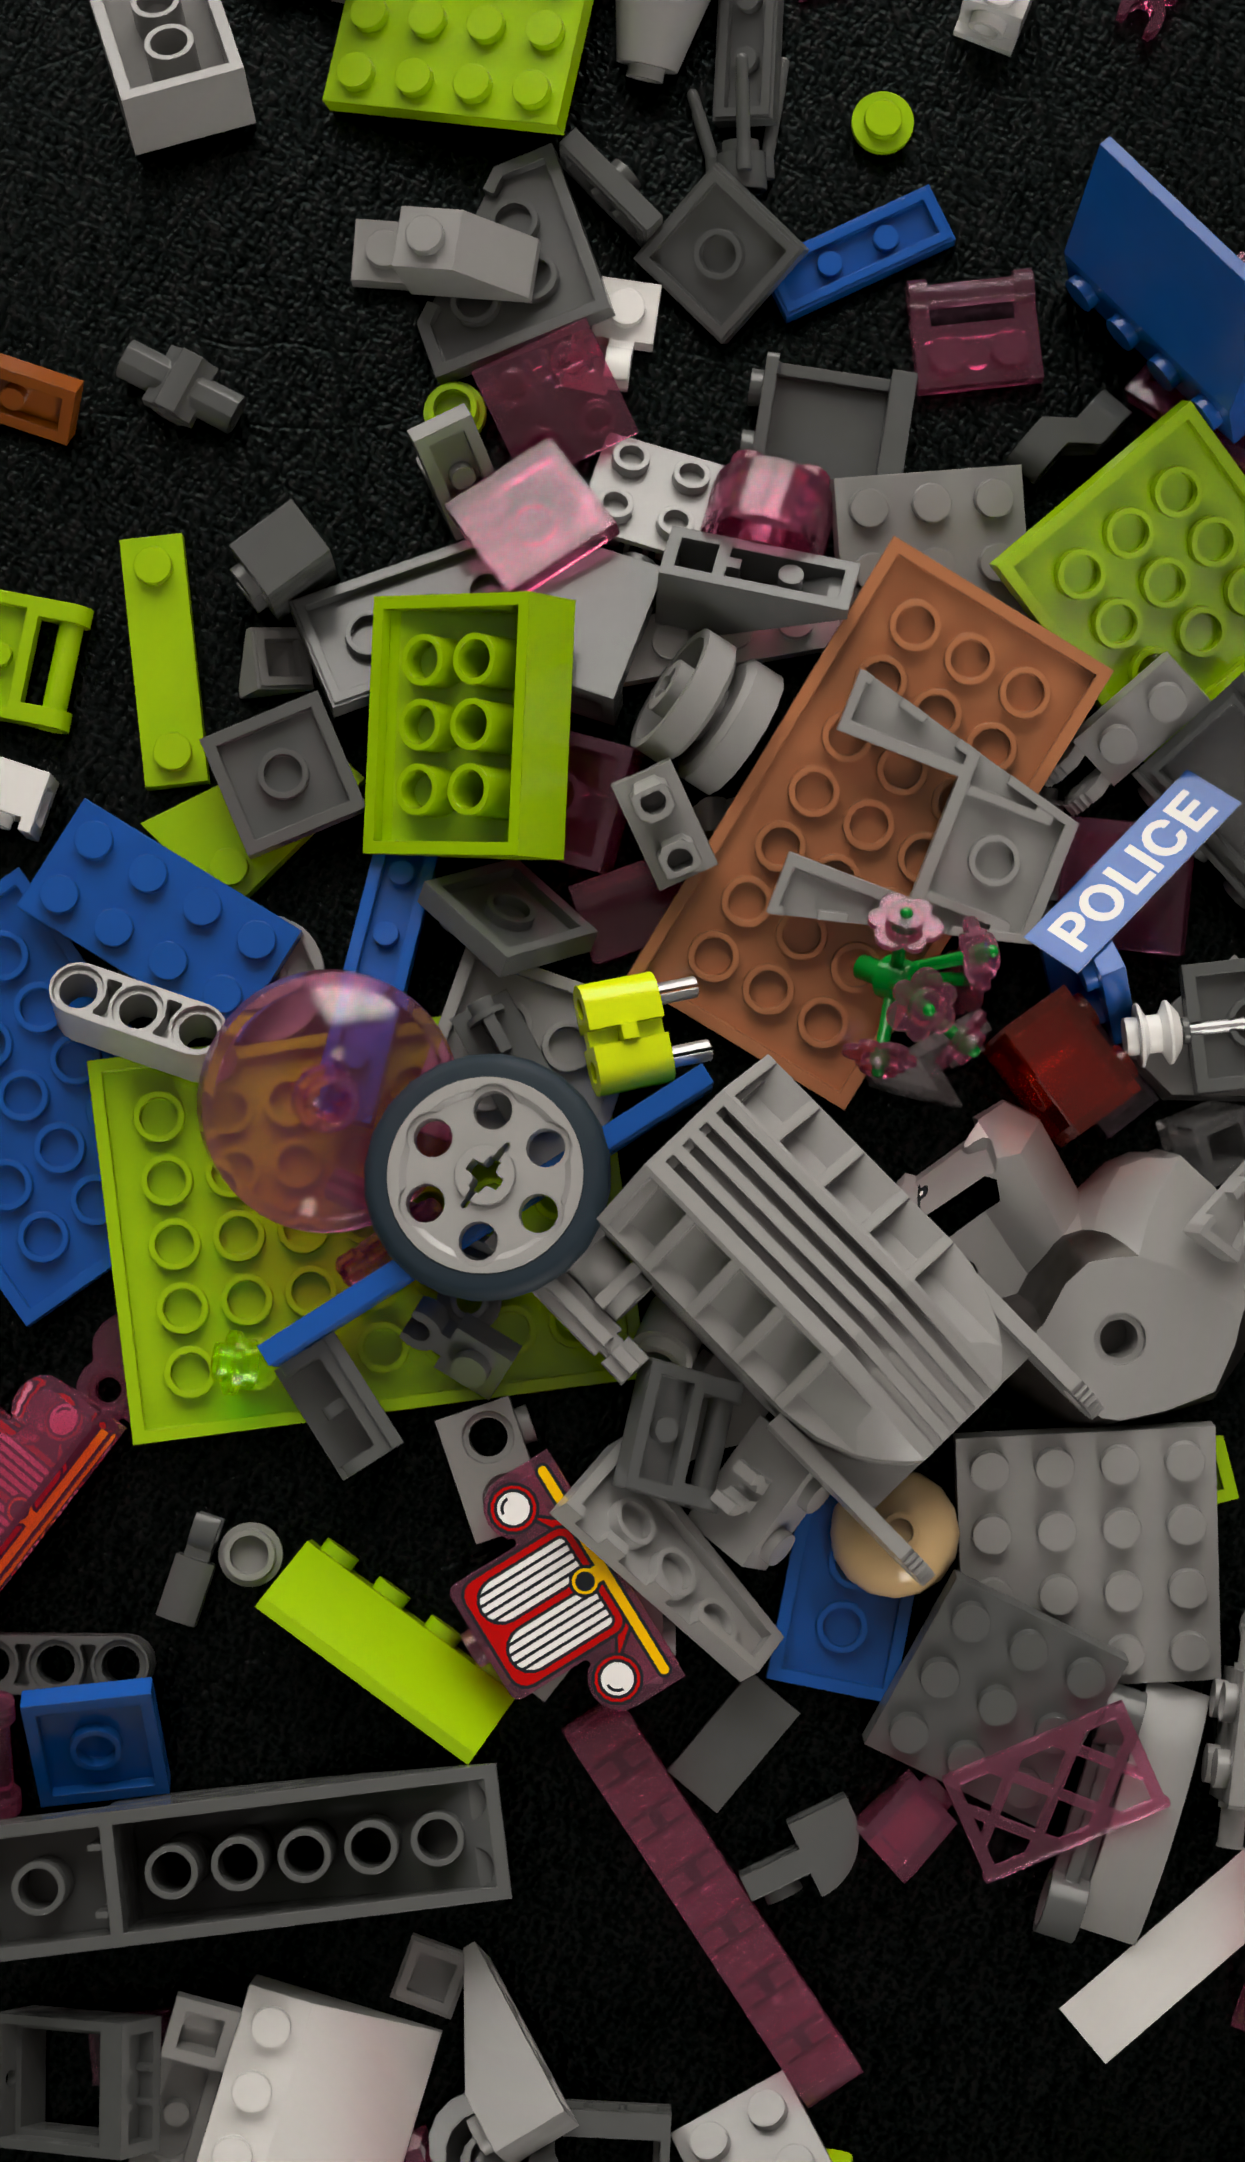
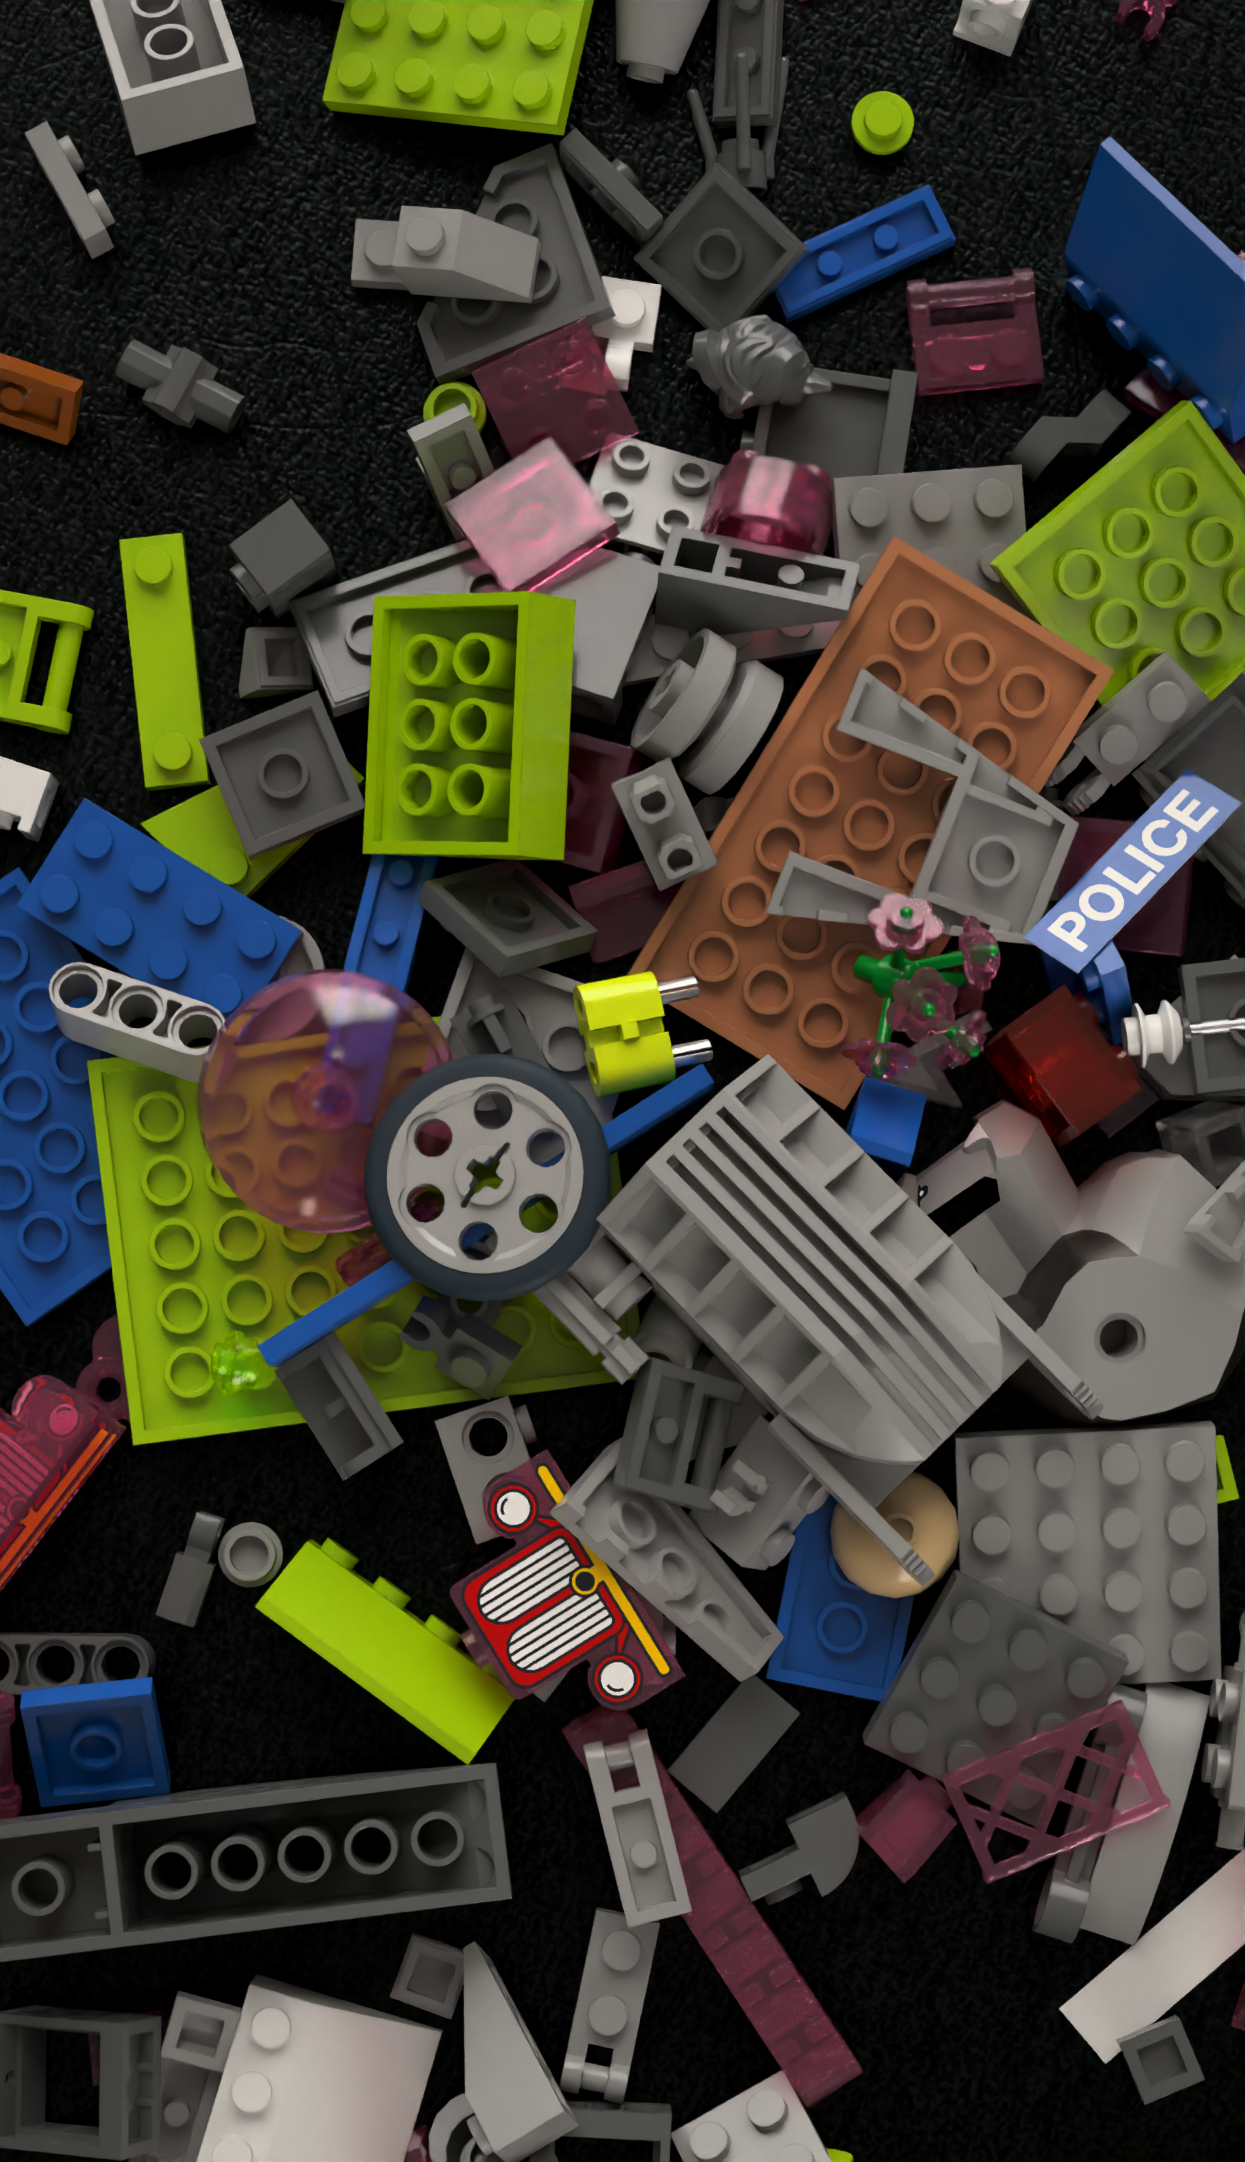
(61, 164): none -> light grey plate
(609, 2003): none -> light grey plate
(638, 1831): none -> light grey plate
(754, 365): none -> dark grey hair
(886, 1123): none -> blue slope
(1160, 2059): none -> dark grey plate

